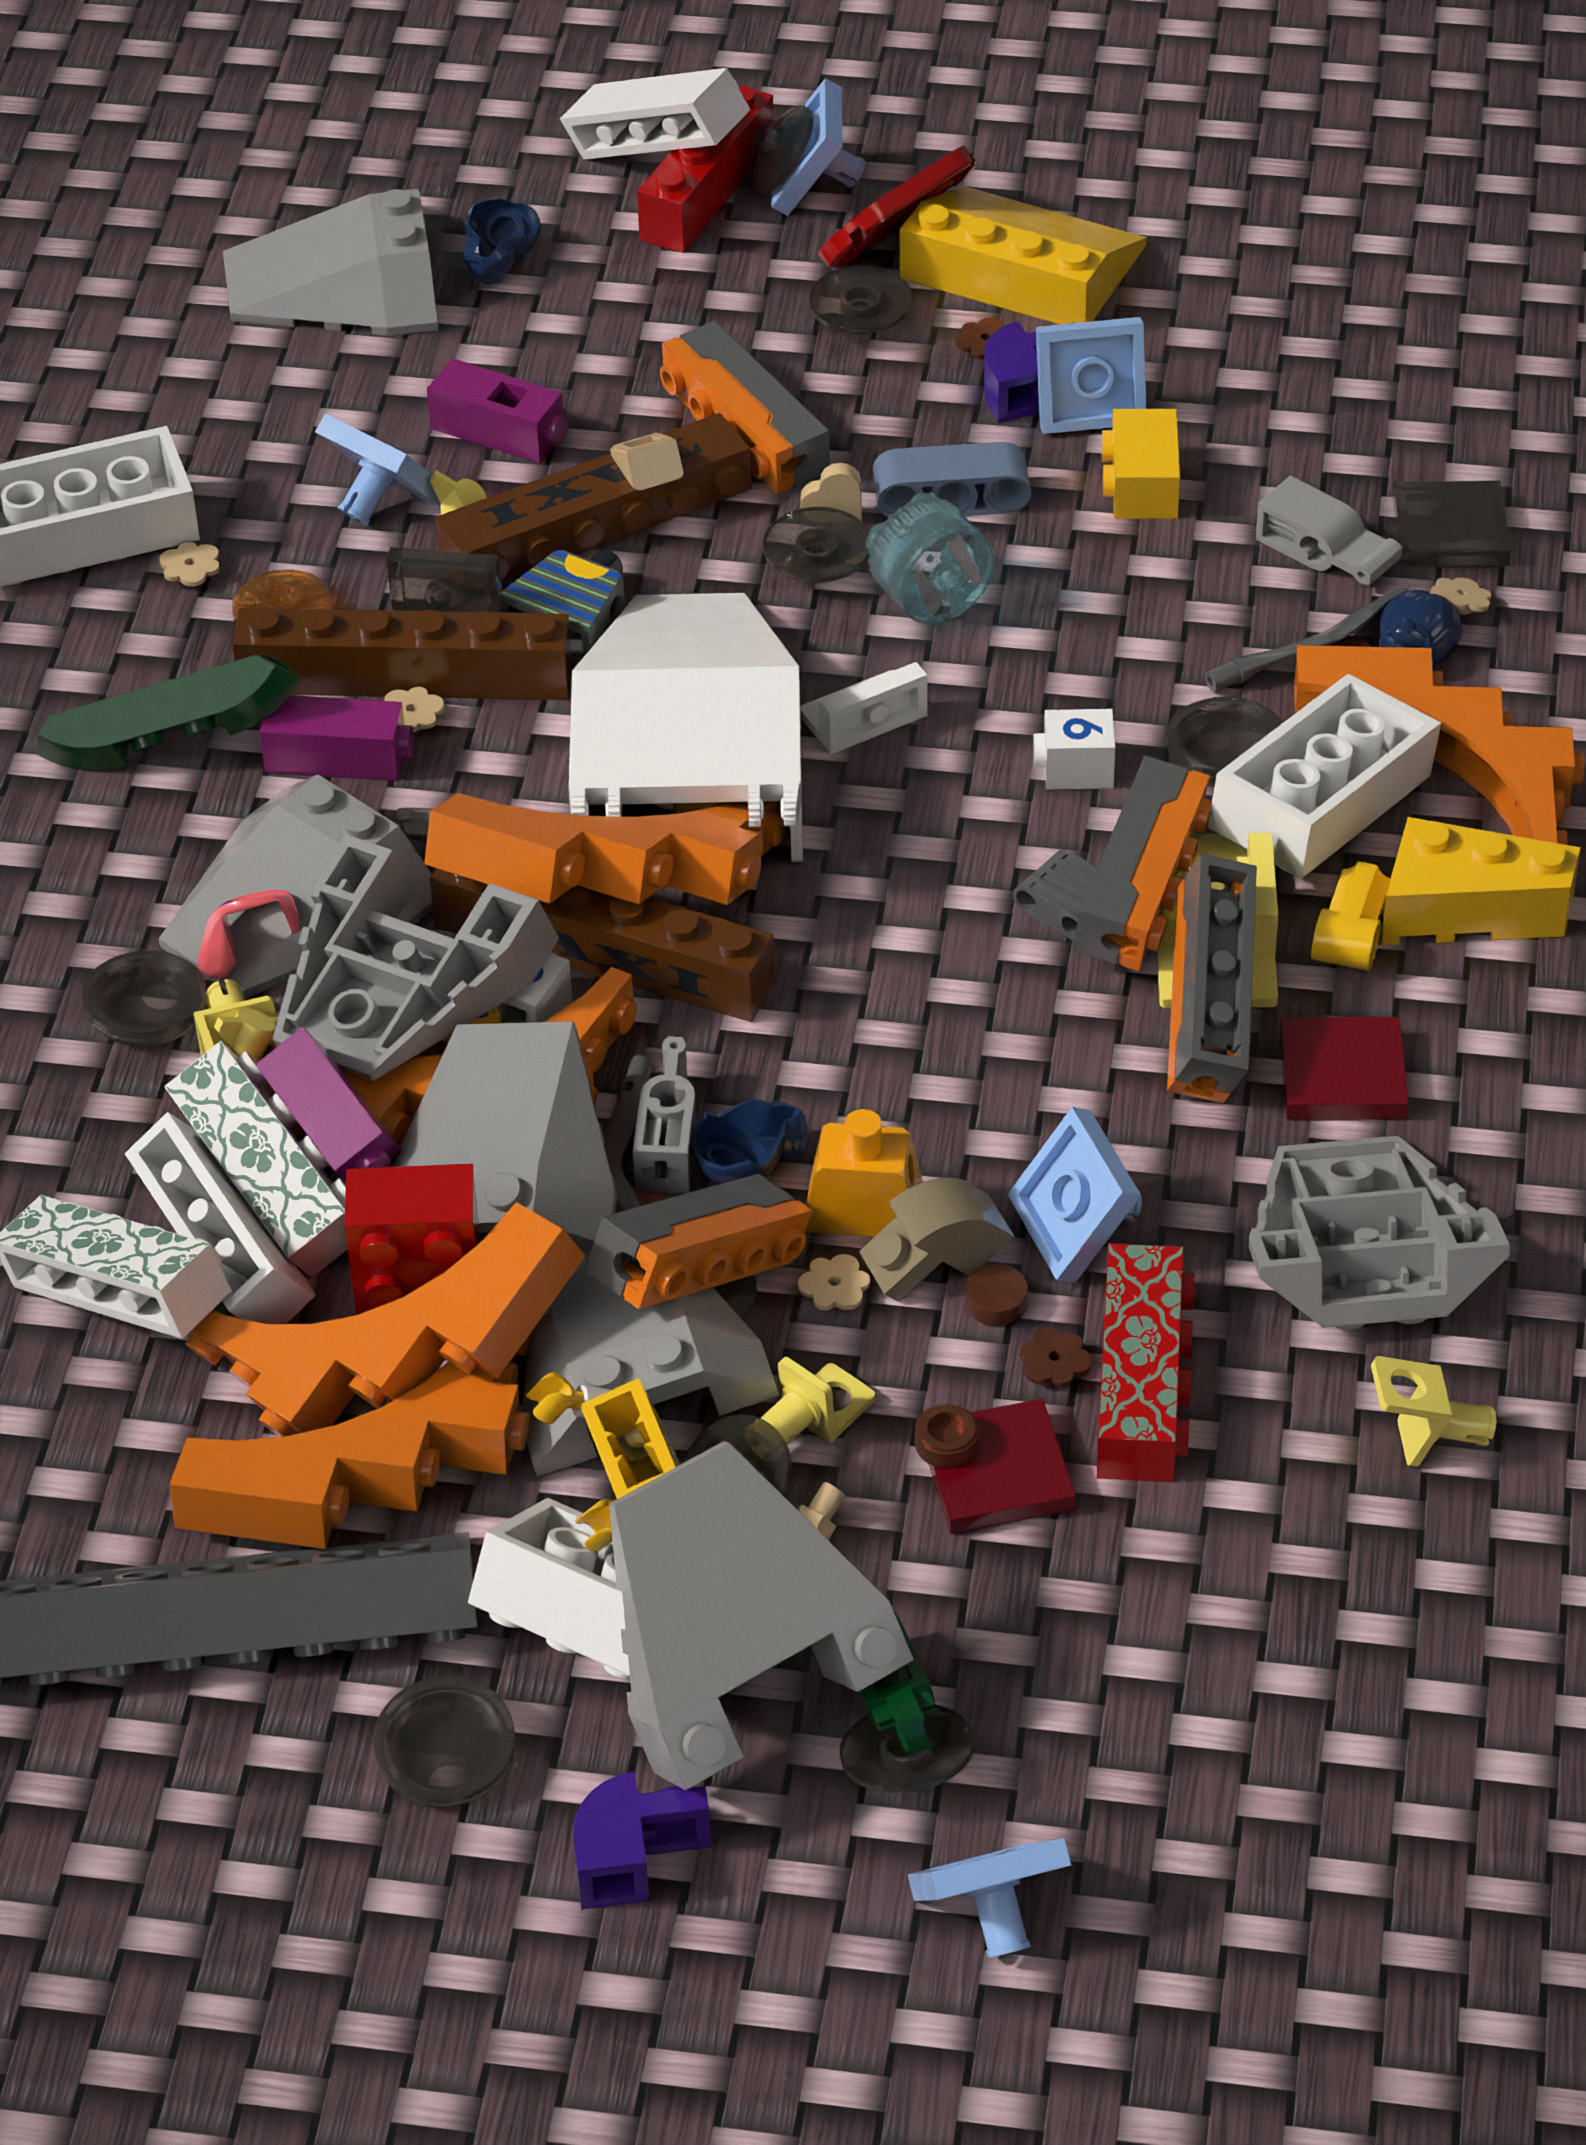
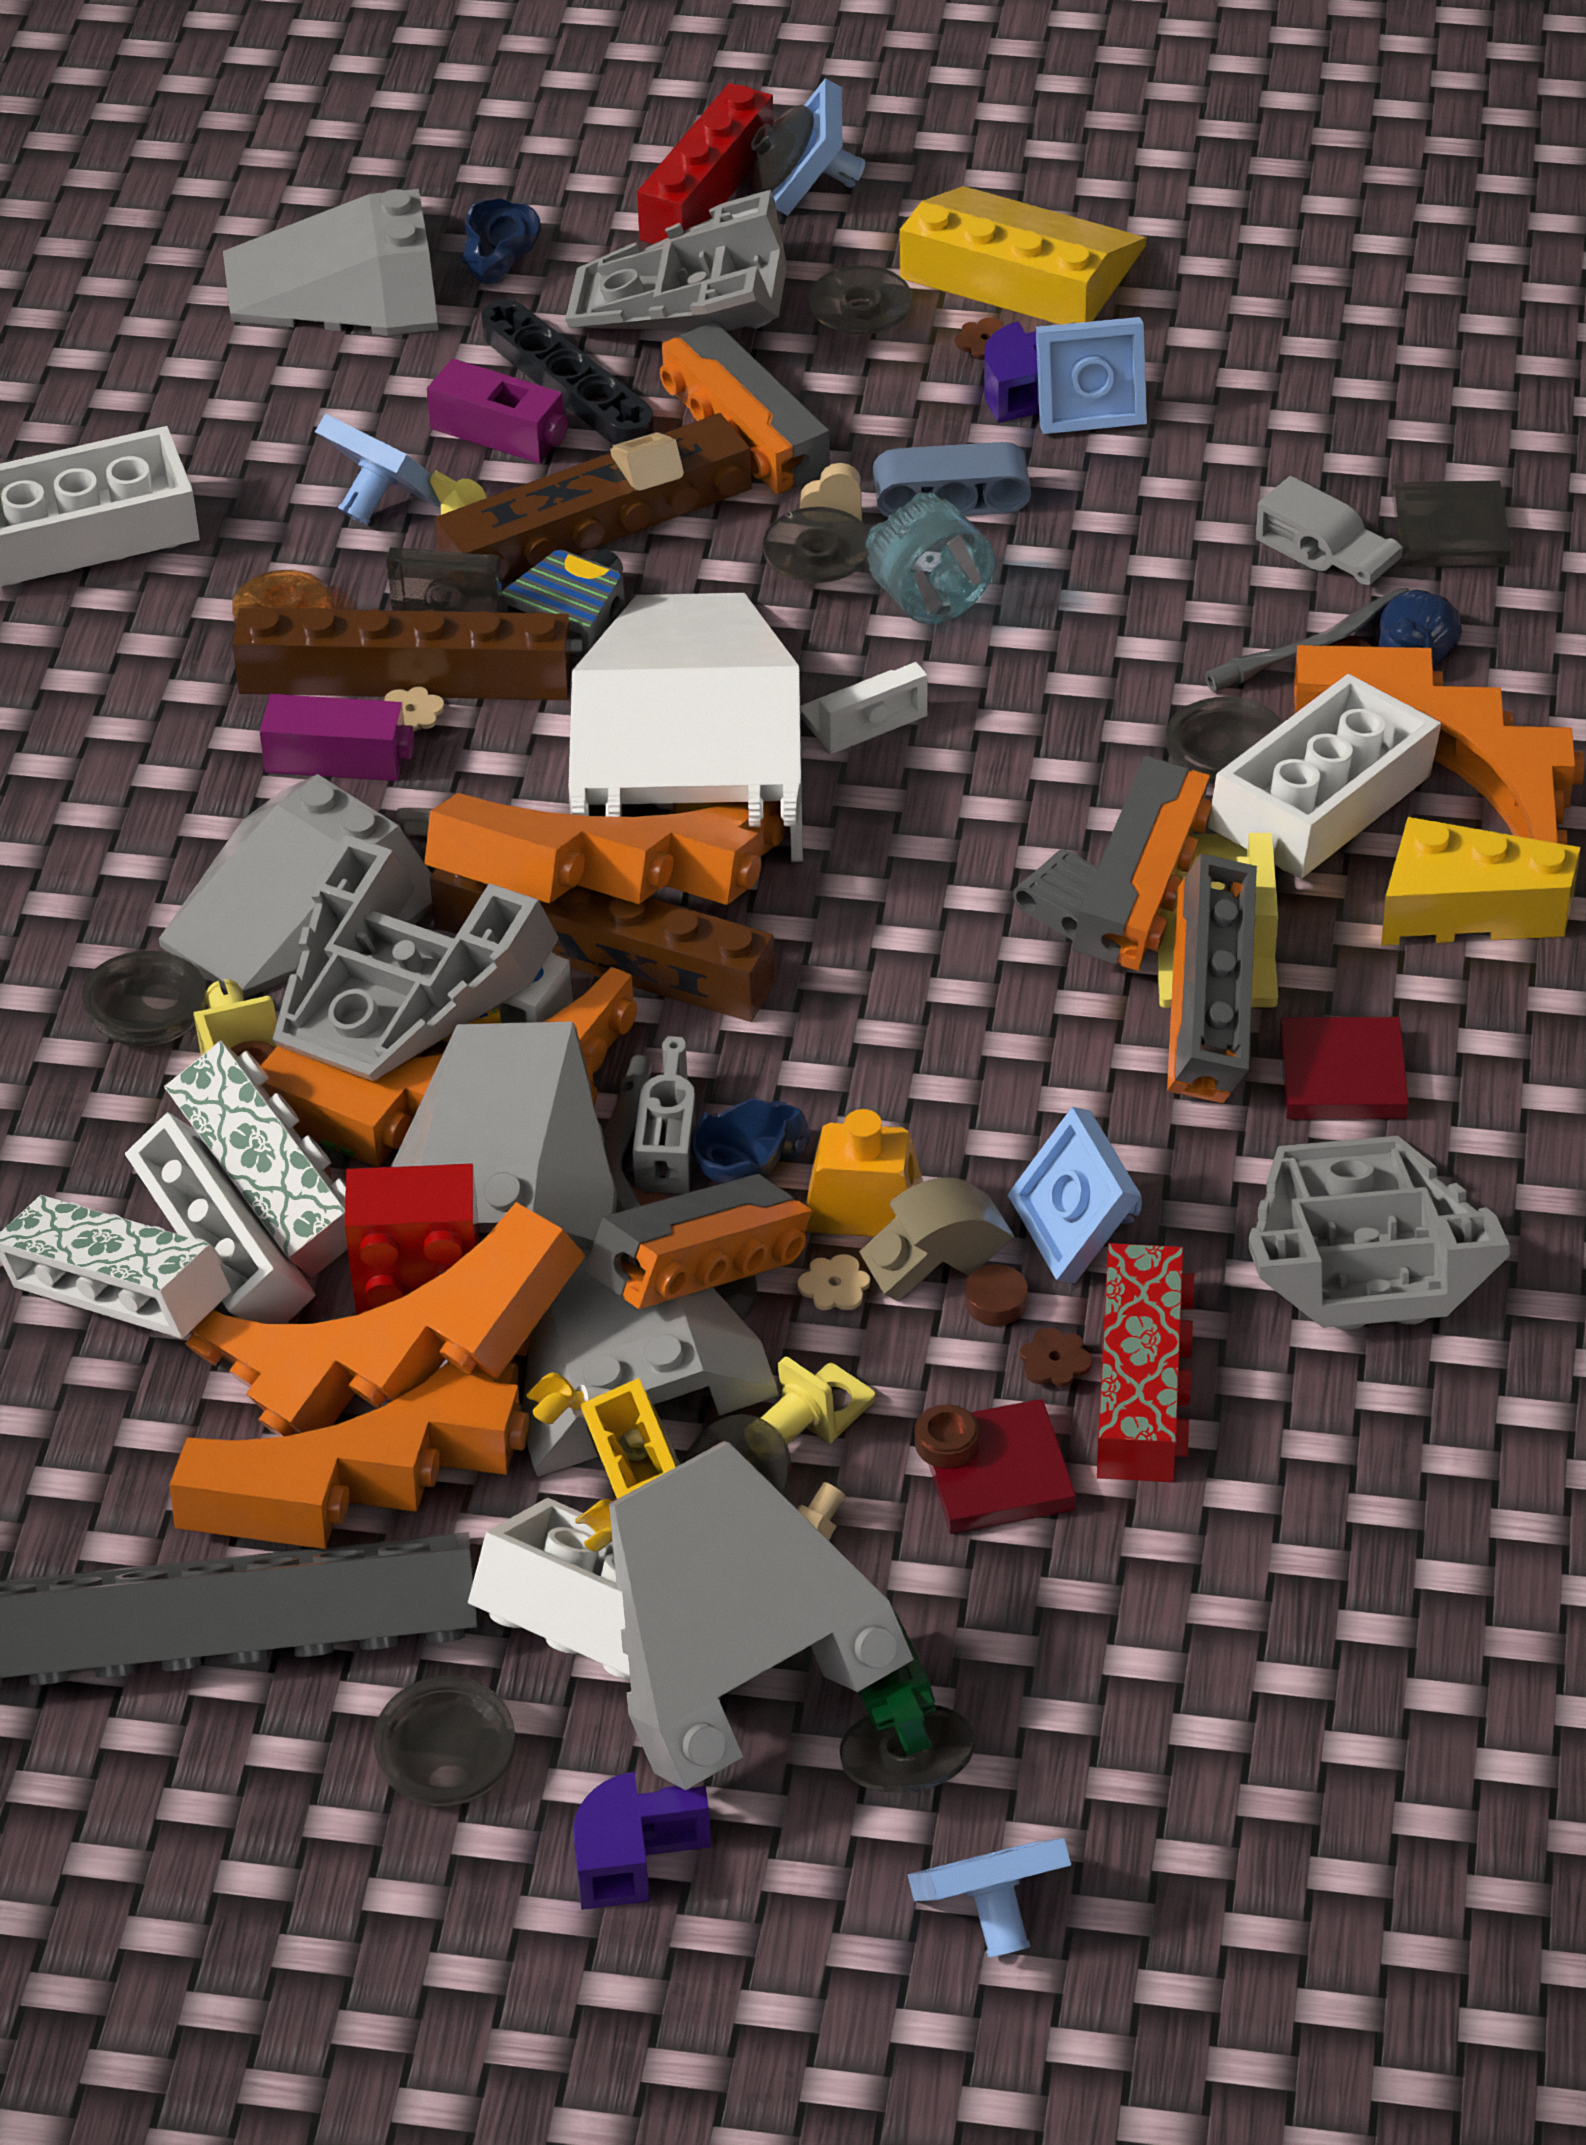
(100, 732): dark green brick -> none
(190, 563): tan plant -> none
(218, 949): coral piece -> none
(247, 1031): light yellow piece -> none
(327, 1105): magenta brick -> none
(561, 356): none -> black beam
(655, 114): white brick -> none
(711, 272): none -> light grey wedge
(894, 208): red tile -> none
(1076, 749): white brick -> none
(1144, 464): yellow brick -> none
(1351, 926): yellow piece -> none
(1428, 1411): light yellow bracket -> none
(1463, 594): tan plant -> none

